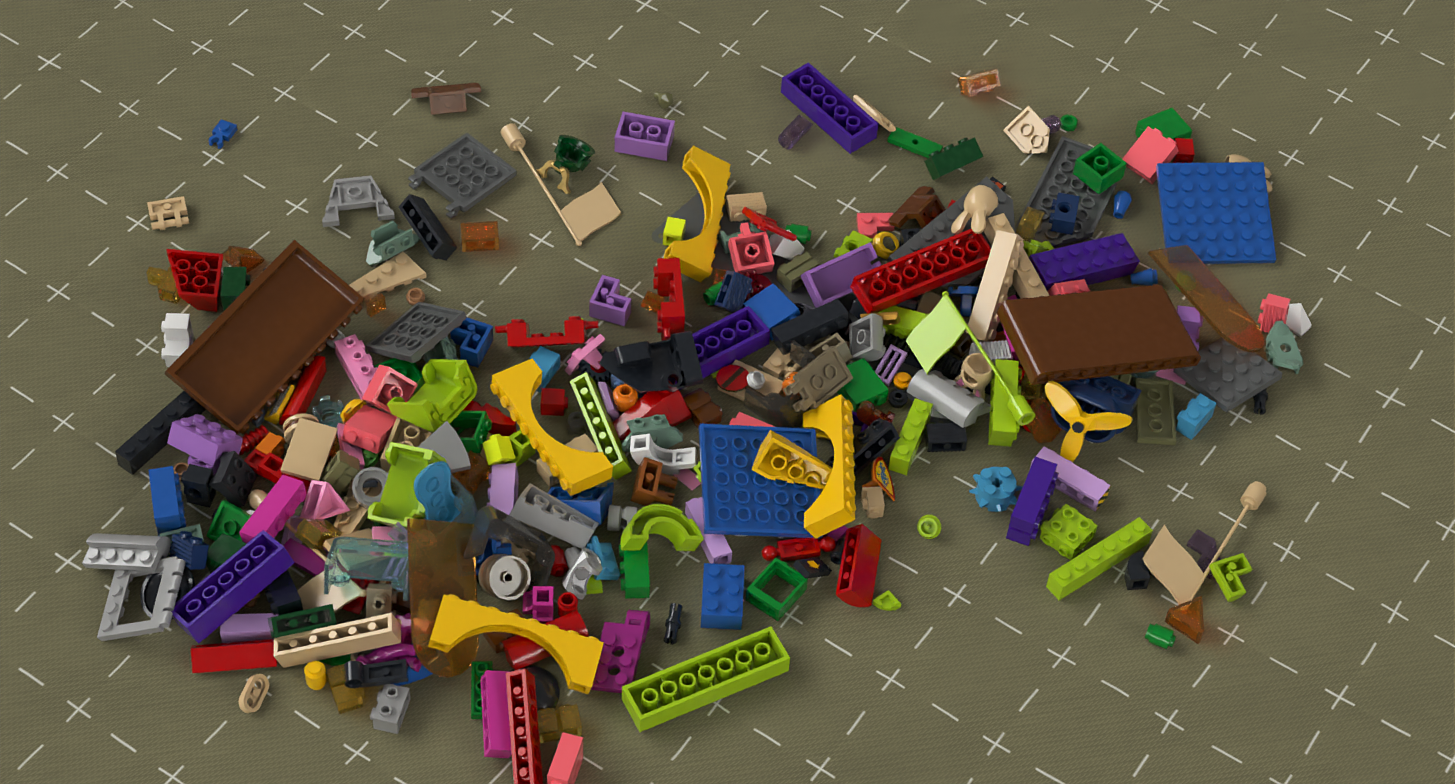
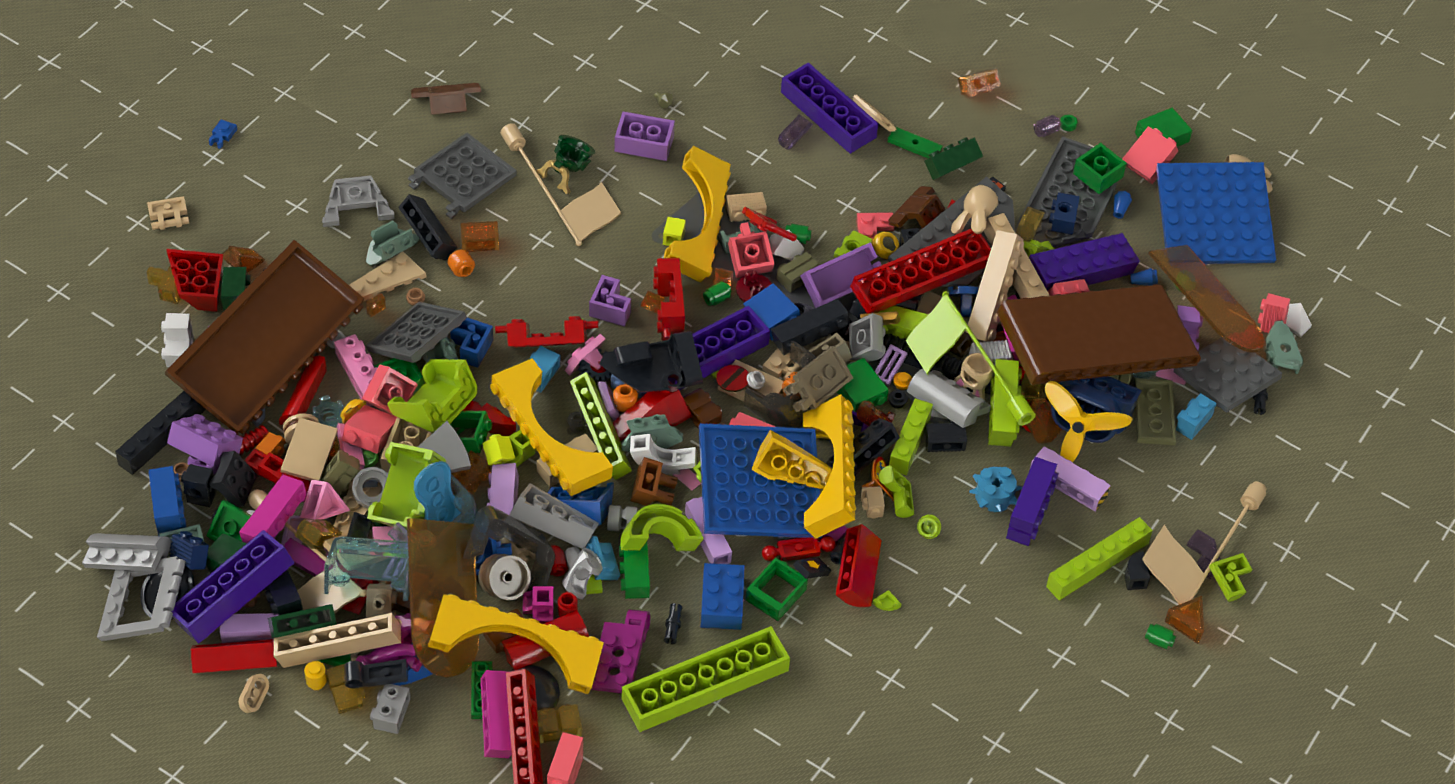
(277, 408): yellow slope -> none
(359, 526): none -> black tile
(461, 263): none -> orange head
(553, 402): red brick -> none
(733, 291): dark blue brick -> none
(901, 491): none -> lime brick
(1029, 132): tan tile -> none
(1068, 531): lime brick -> none
(1186, 151): red brick -> none

